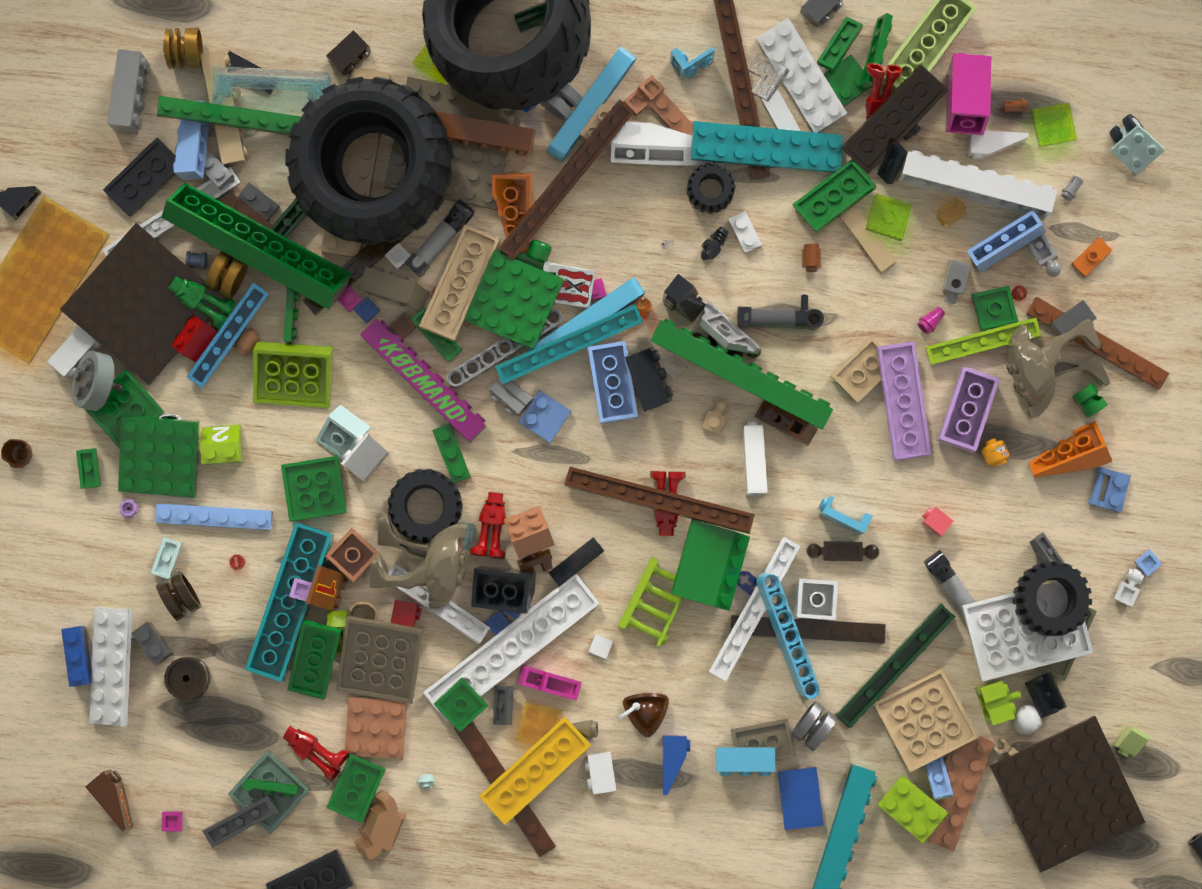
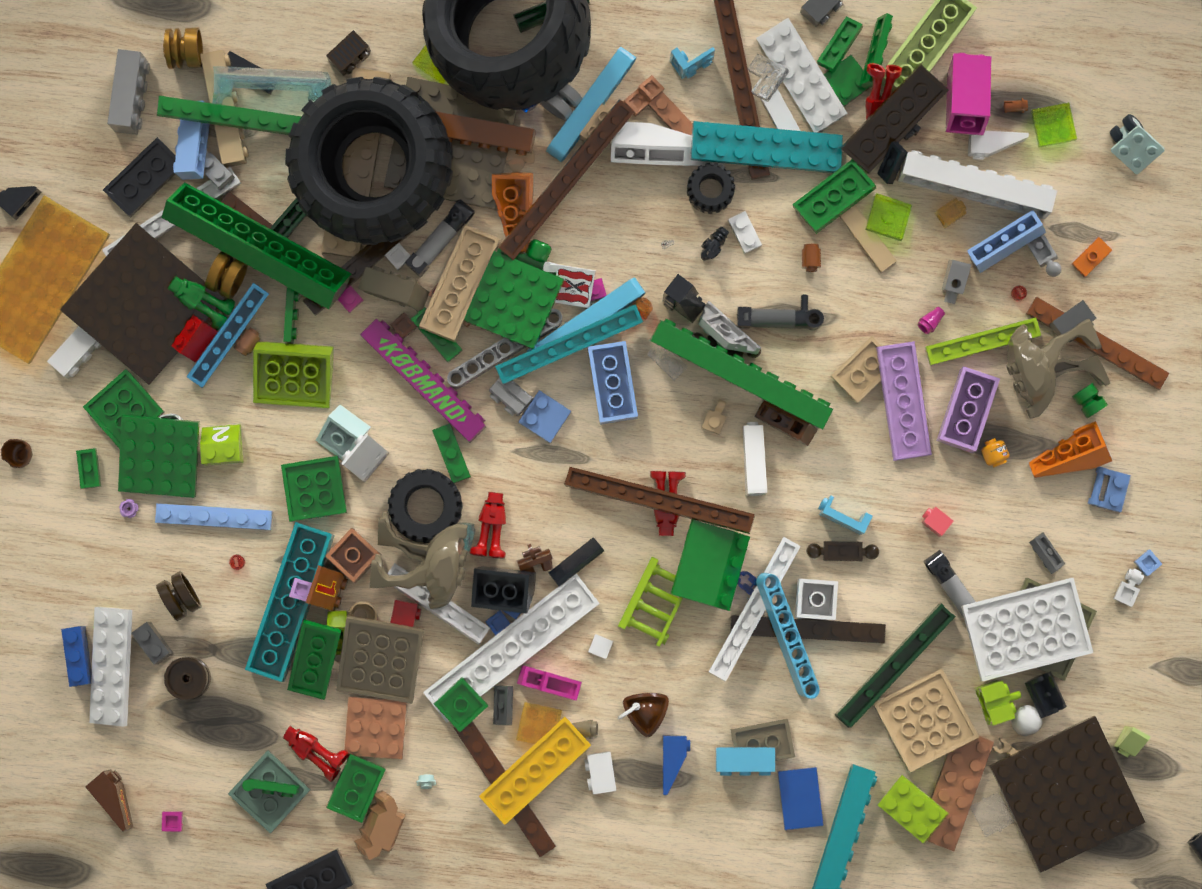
(93, 381): light grey wheel -> none
(166, 558): light aqua plate -> none
(196, 259): sand blue bush -> none
(240, 821): dark grey plate -> none
(258, 201): dark grey plate -> none
(366, 310): blue tile -> none
(529, 532): nougat brick -> none
(649, 378): black slope -> none
(817, 728): flat silver wheel -> none
(939, 779): light blue tile -> none
(994, 308): green tile -> none
(1069, 192): light grey pin -> none
(1077, 598): black tyre -> none

